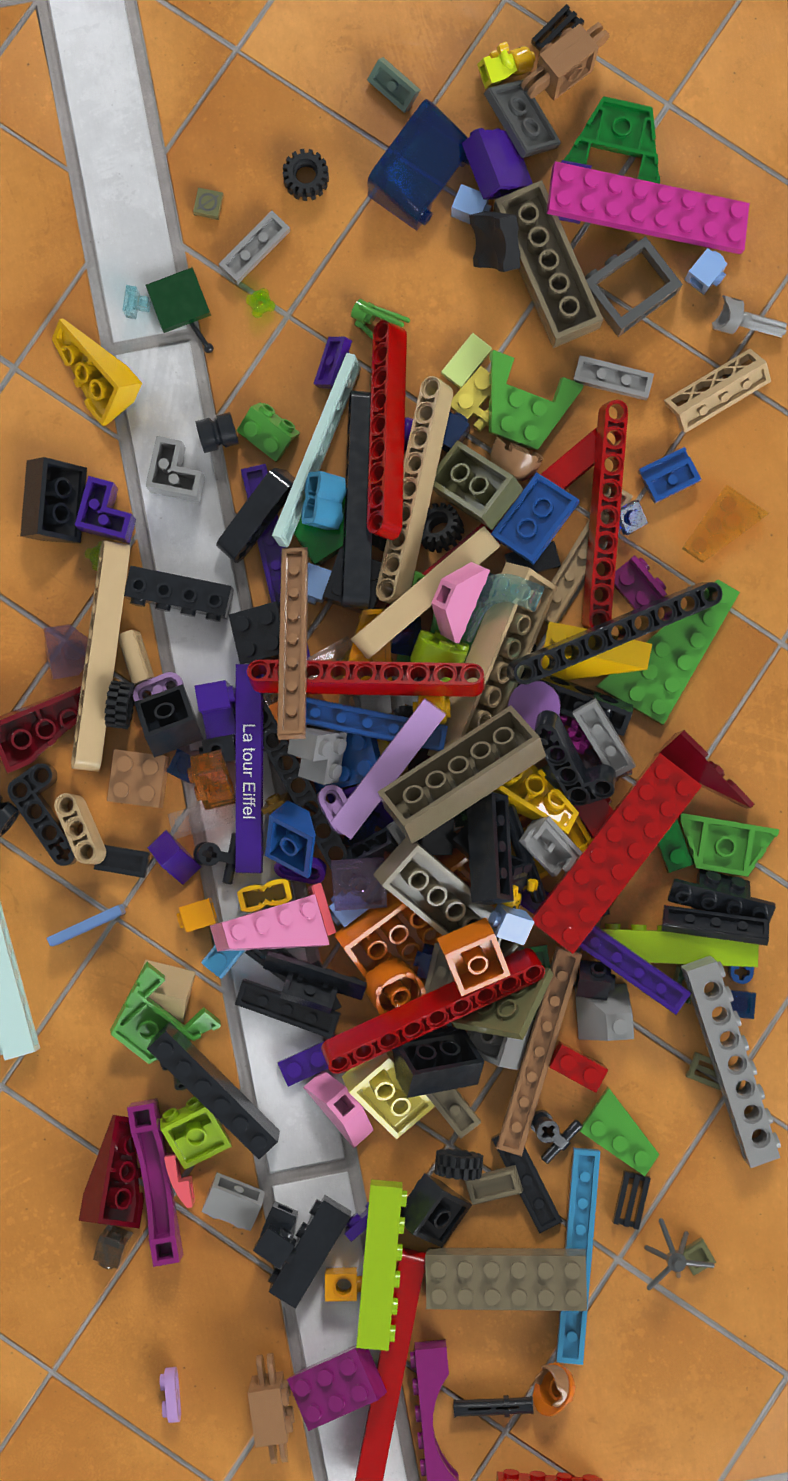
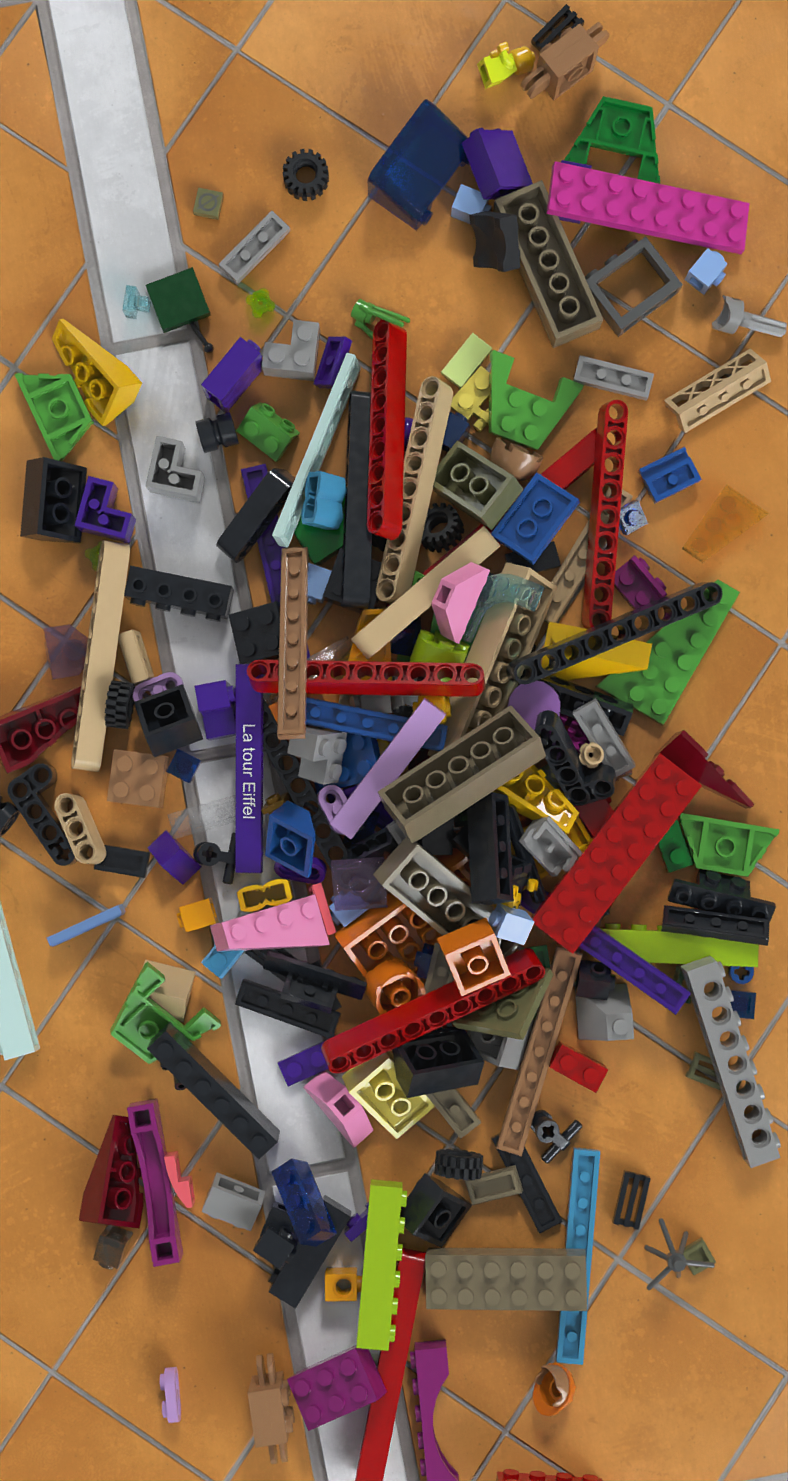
(57, 410): none -> bright green wing
(193, 1133): lime plate -> none
(211, 780): clear orange brick -> none
(226, 744): black brick -> none
(233, 374): none -> dark purple brick
(297, 359): none -> light grey brick
(303, 1202): none -> clear blue brick
(393, 84): sand green plate -> none
(497, 1406): black pin -> none
(522, 119): dark grey tile -> none
(597, 752): none -> tan plate
(619, 1134): bright green wing -> none

